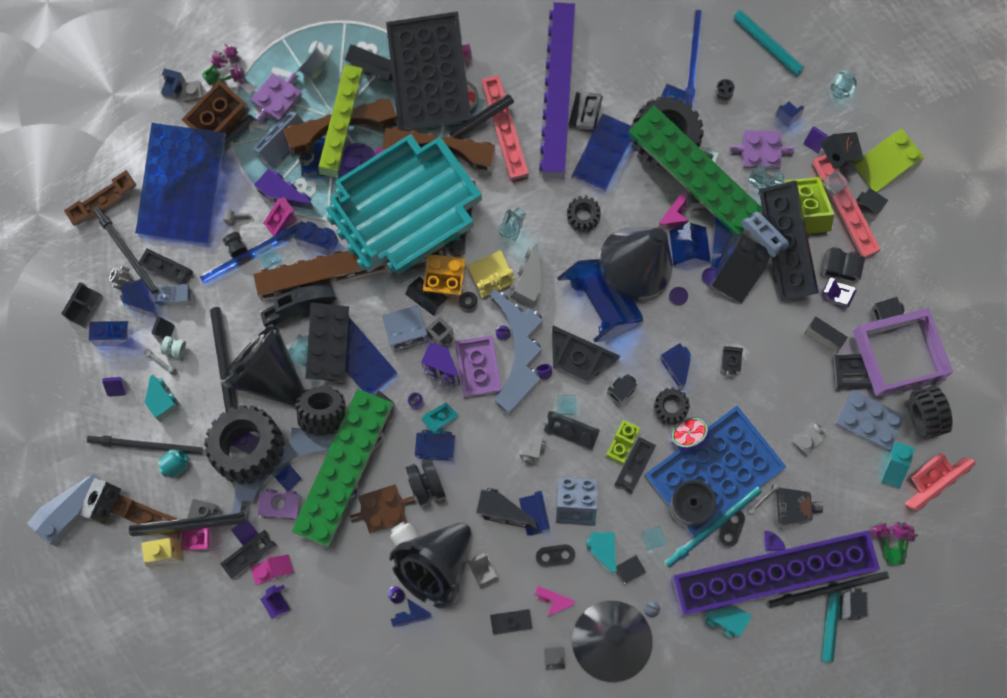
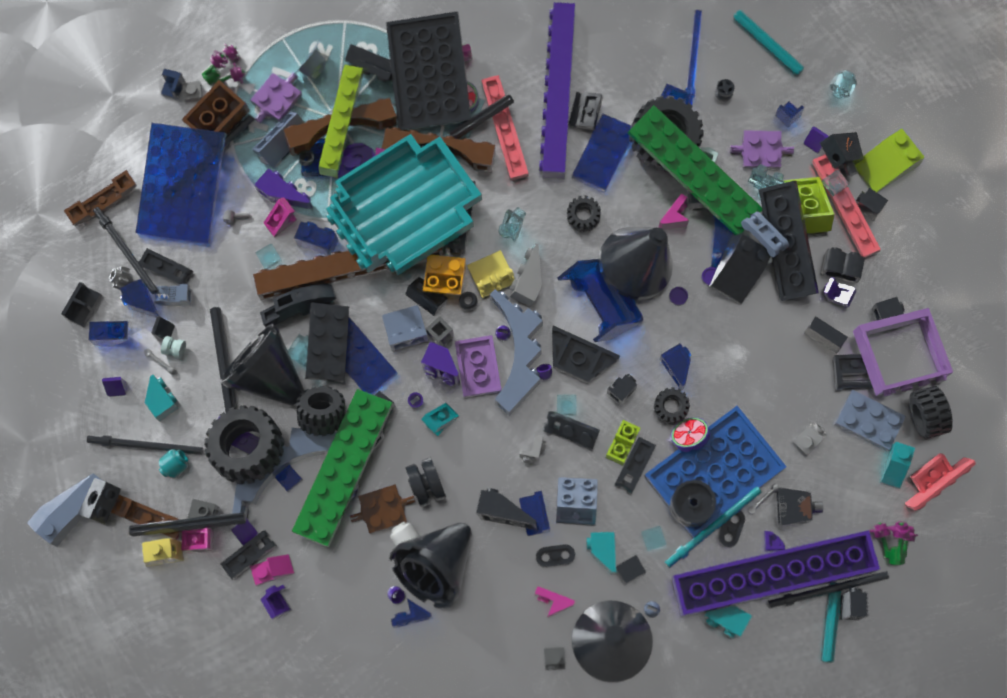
(234, 243): black wheel -> none
(268, 501): medium lavender brick -> none
(283, 235): clear blue bar -> none
(436, 446): clear blue brick -> none
(482, 570): light grey bracket -> none
(511, 622): black plate -> none
(689, 245): clear blue slope -> none
(728, 368): black brick -> none

